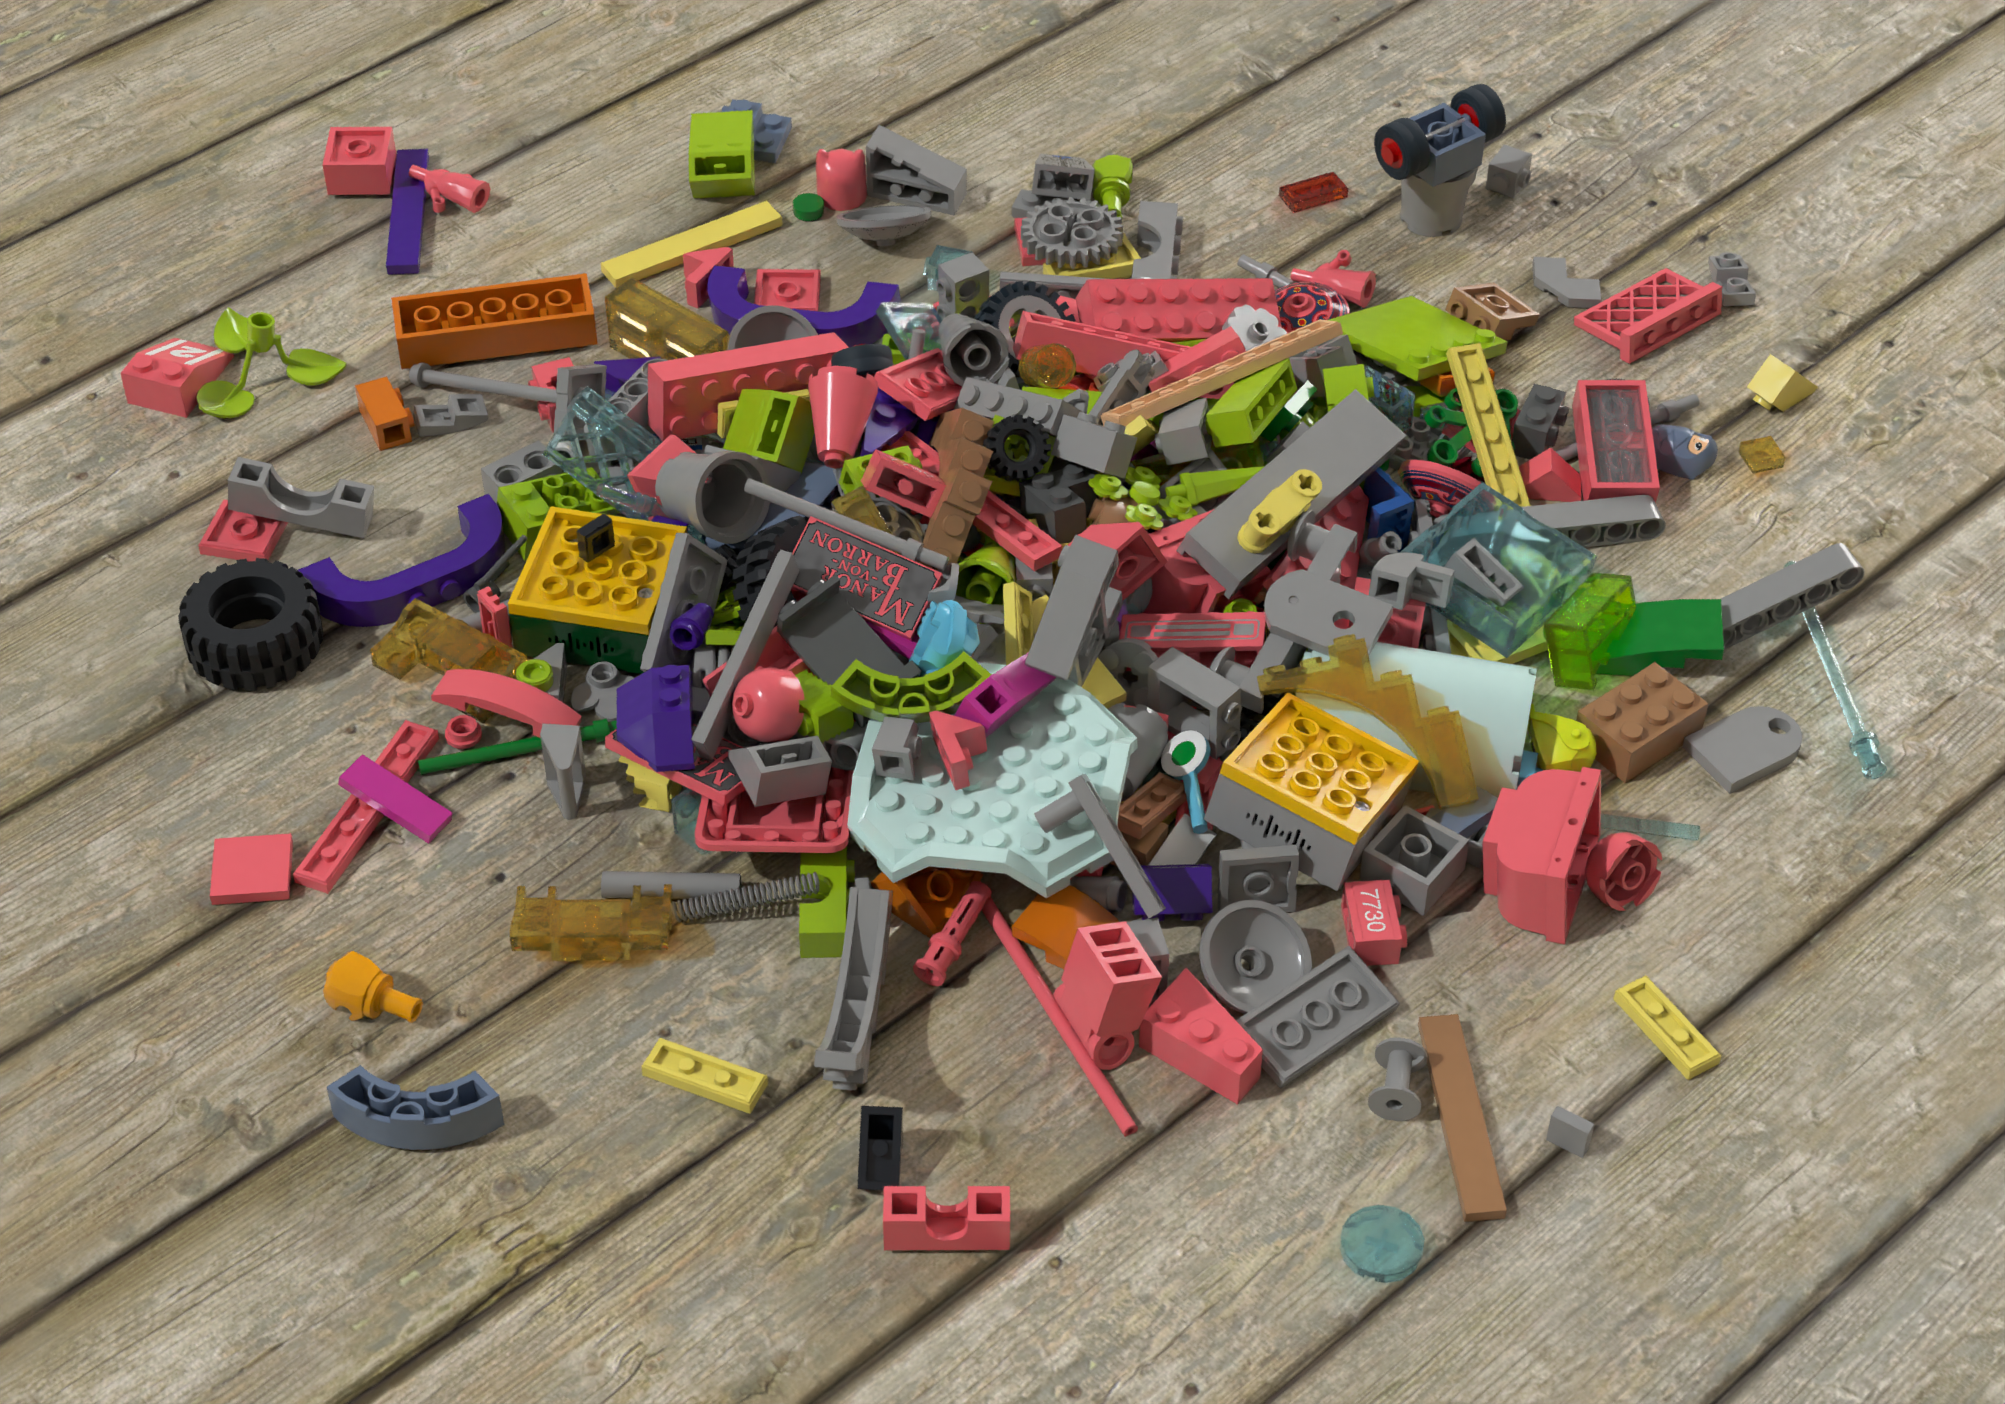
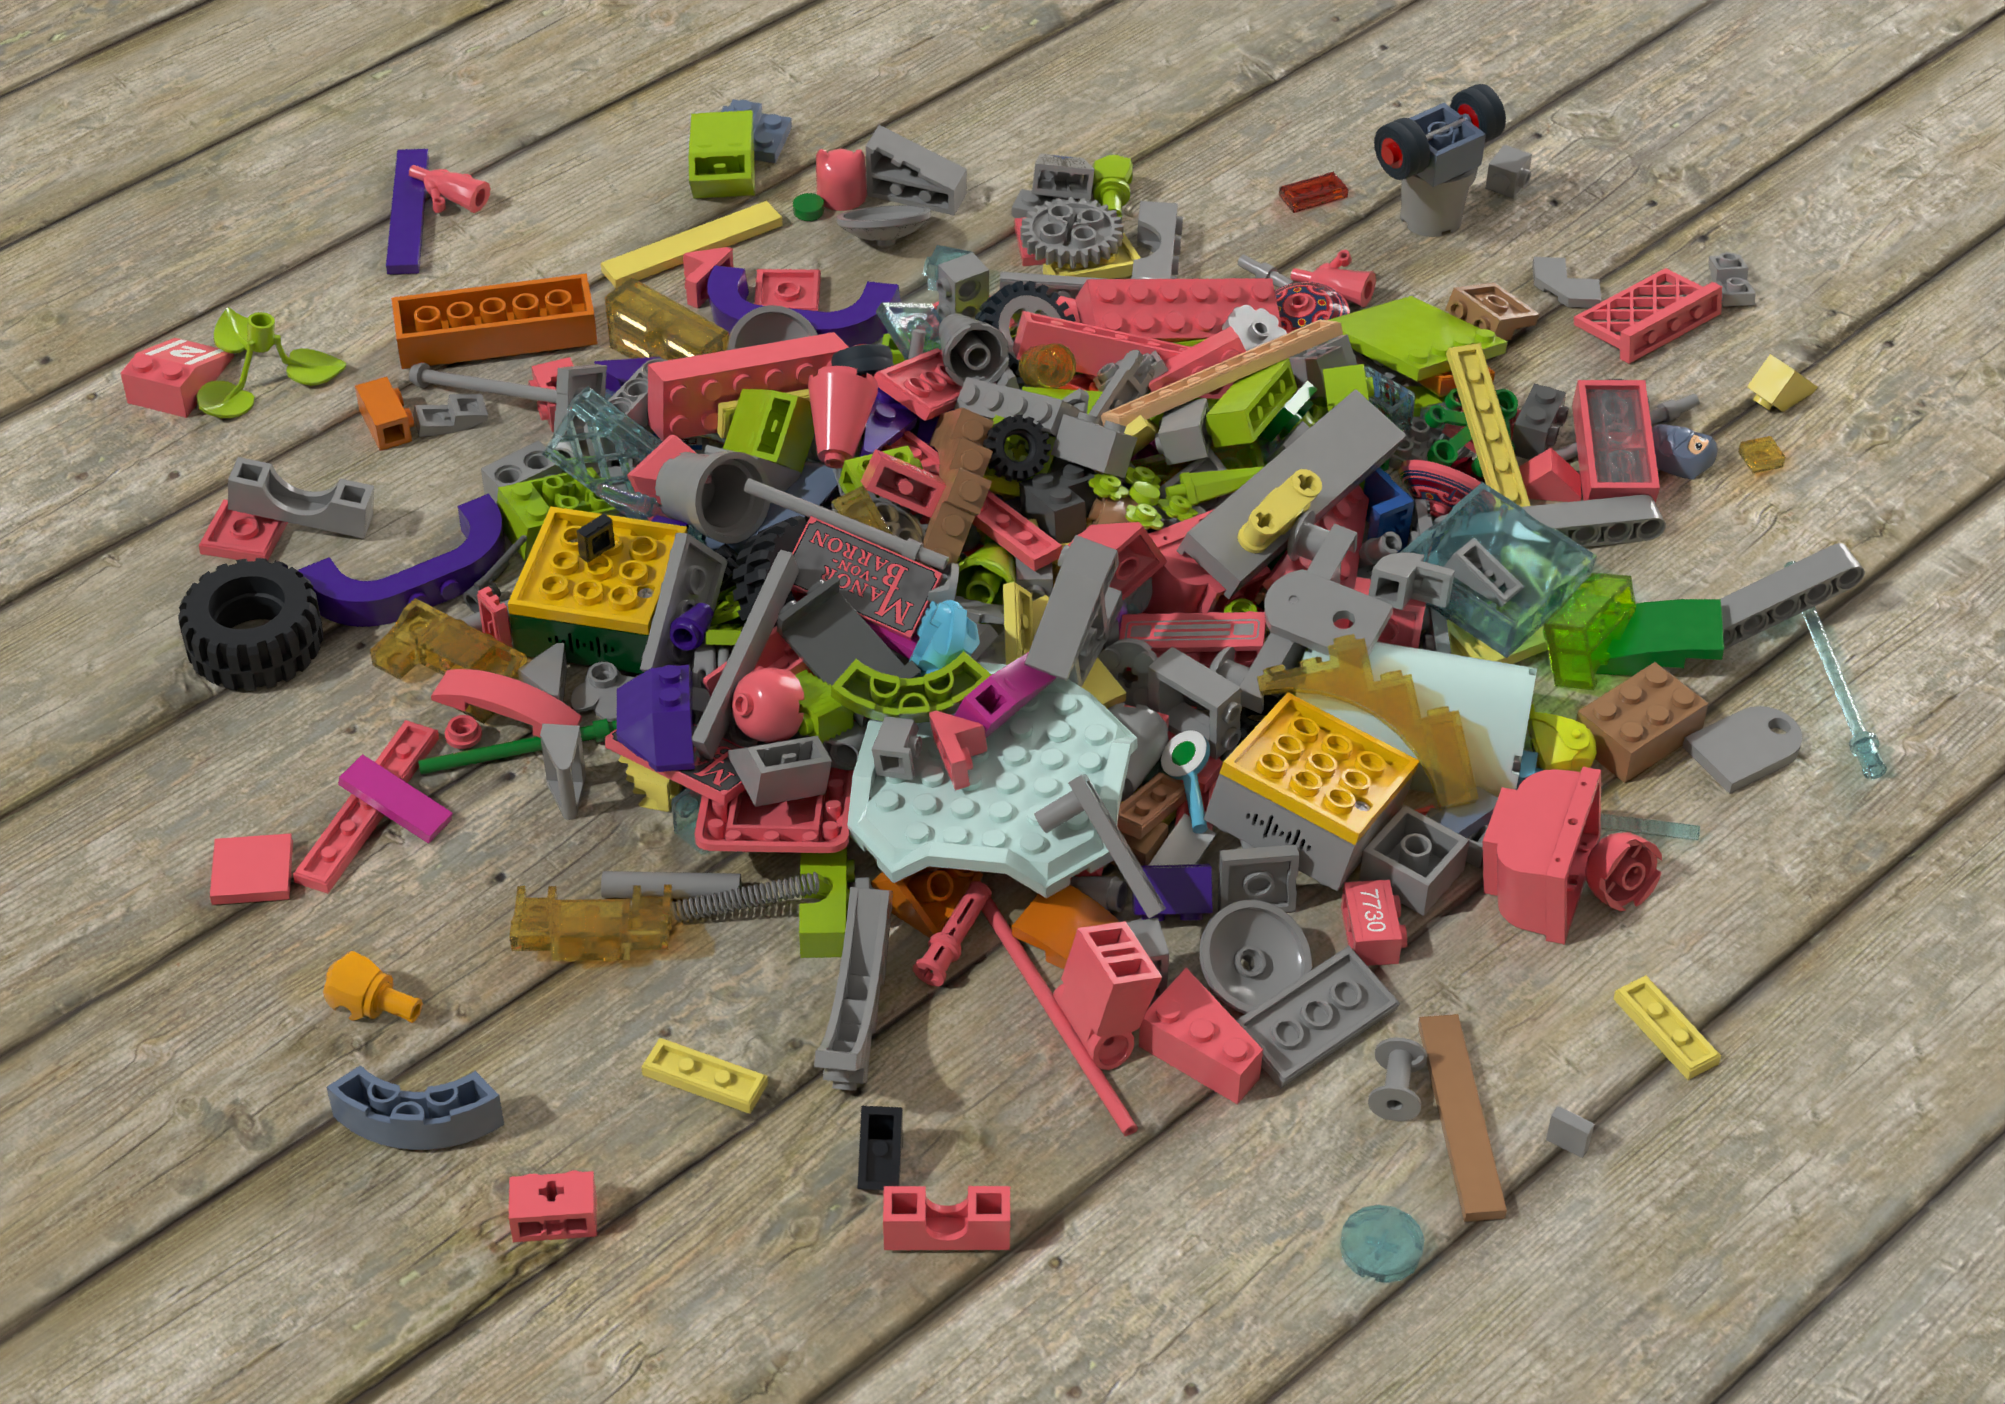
(359, 161): coral container -> none
(536, 673): lime tile -> none
(552, 1206): none -> coral brick

